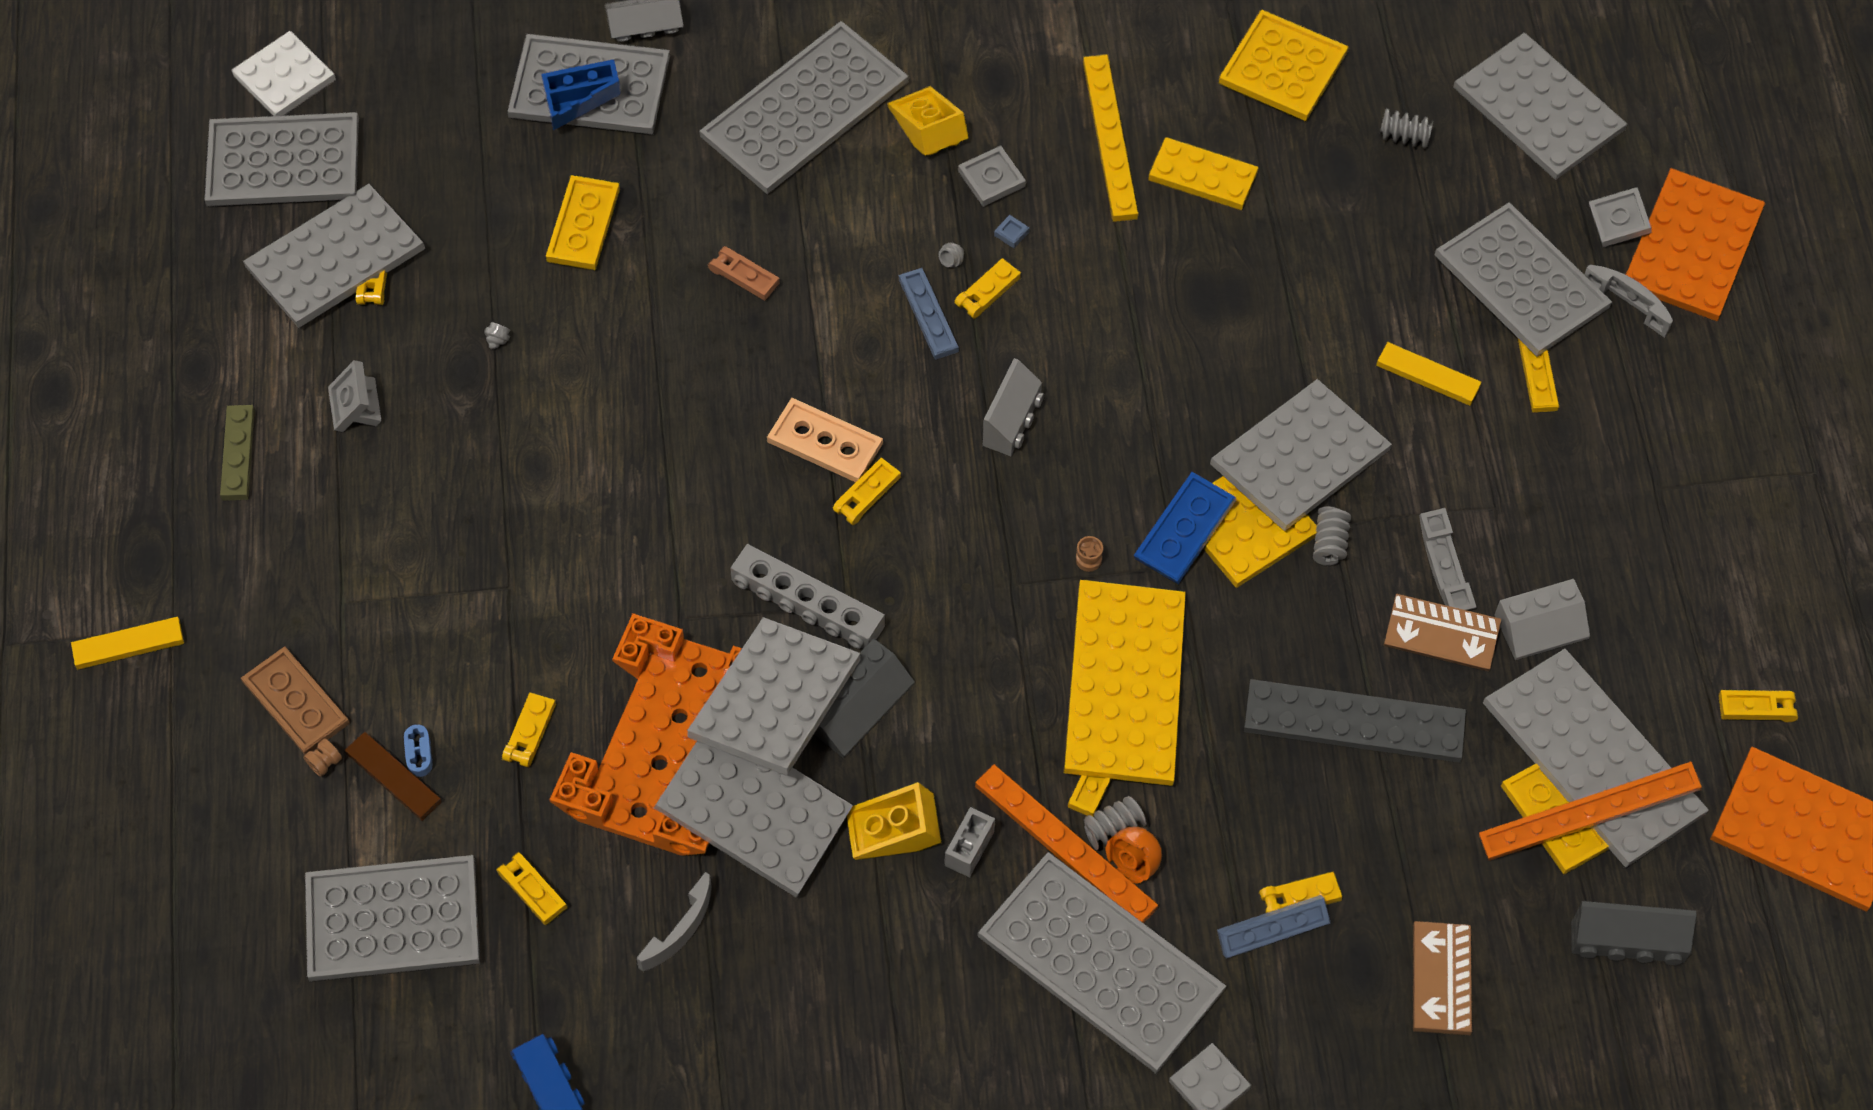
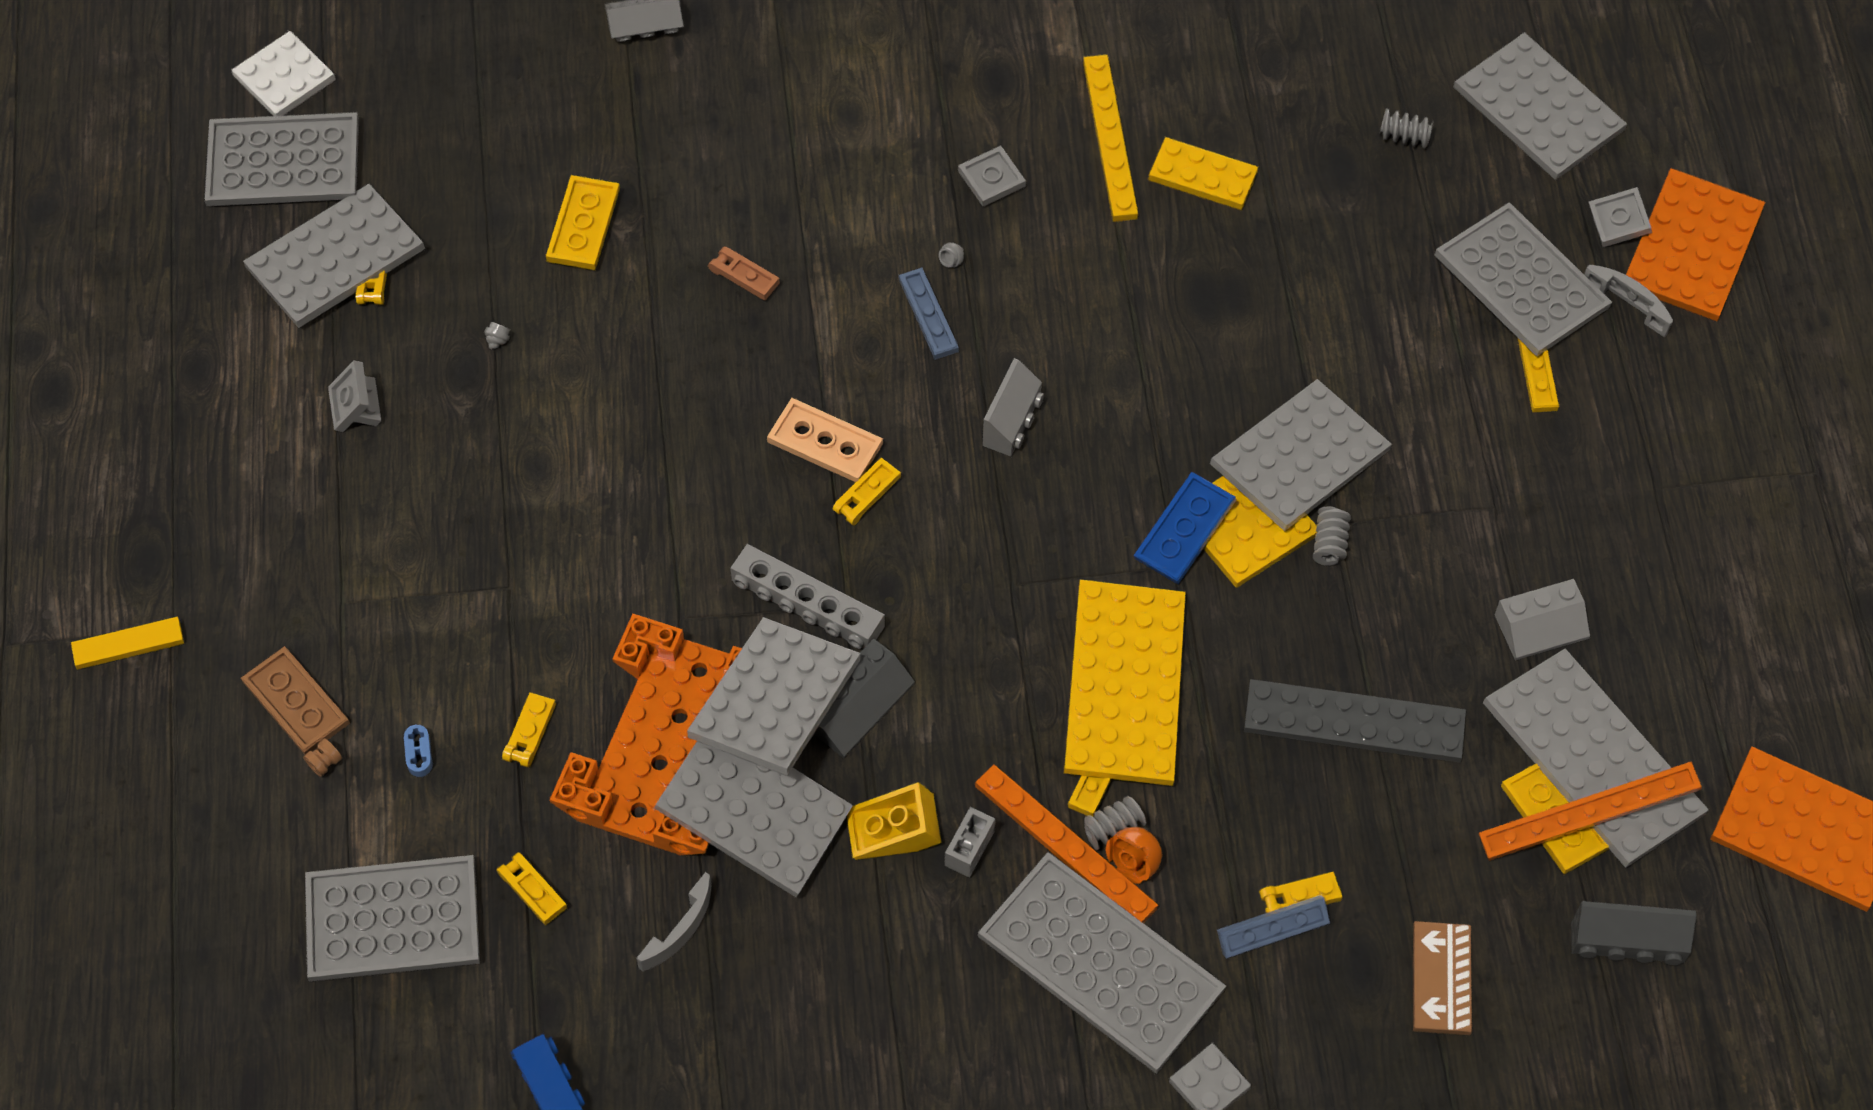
(237, 452): olive plate -> none
(393, 776): reddish brown tile -> none
(579, 90): blue wedge -> none
(639, 73): light grey plate -> none
(803, 107): light grey plate -> none
(929, 120): yellow slope -> none
(988, 288): yellow plate -> none
(1011, 231): sand blue tile -> none
(1087, 548): medium nougat wheel -> none
(1283, 65): yellow plate -> none
(1428, 373): yellow tile -> none
(1442, 632): medium nougat tile -> none
(1444, 560): light grey slope -> none
(1757, 705): yellow plate -> none

